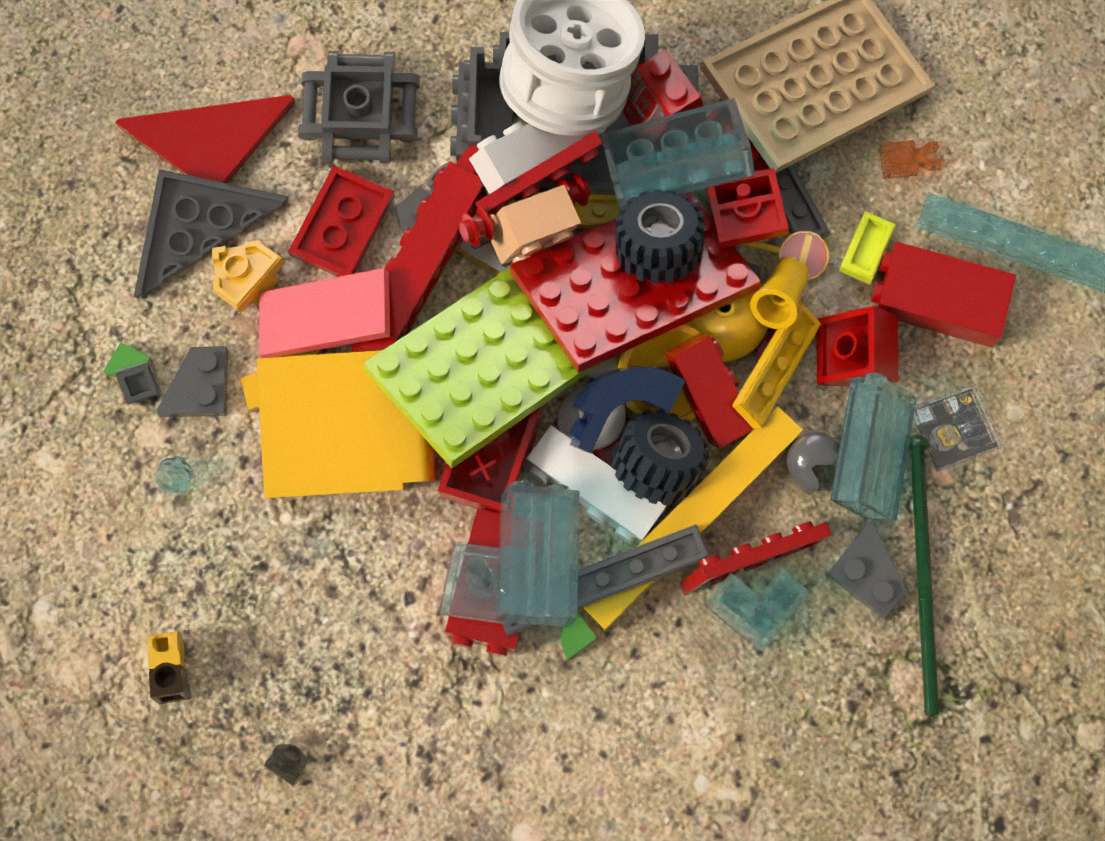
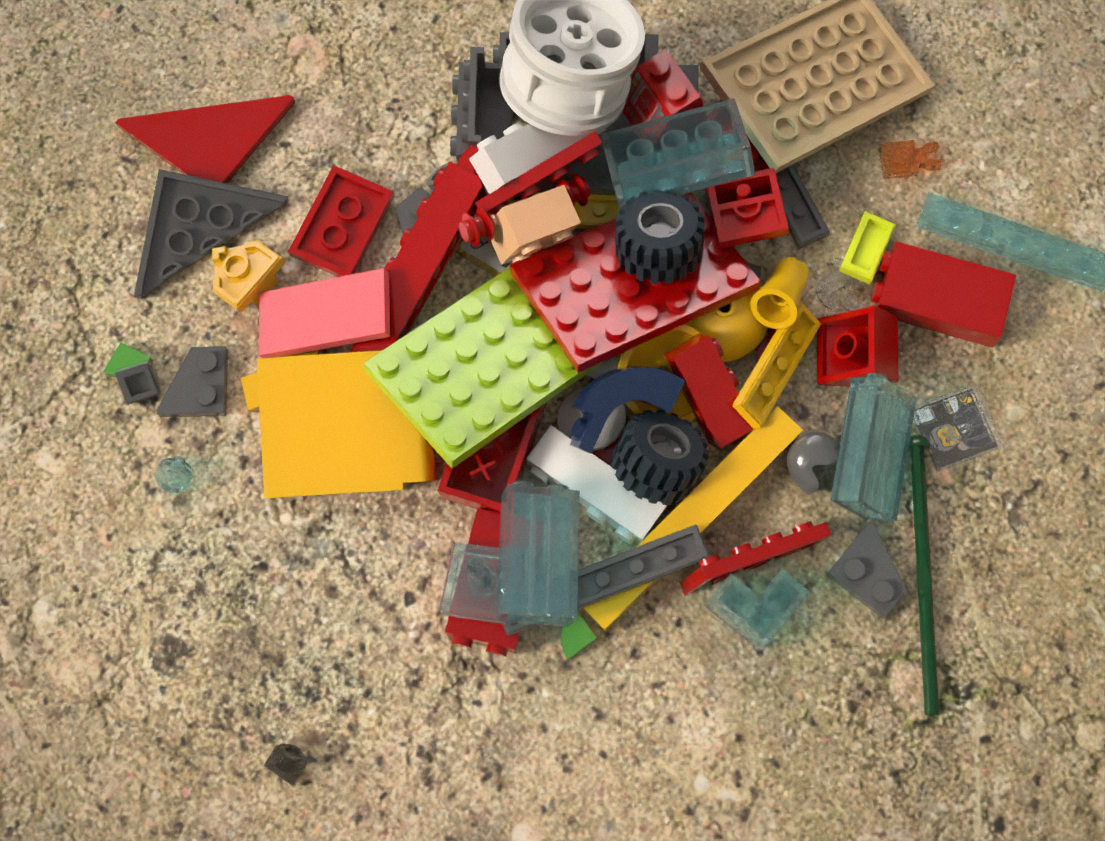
(167, 668): leg -> none
(358, 105): dark grey brick -> none
(802, 245): piece -> none

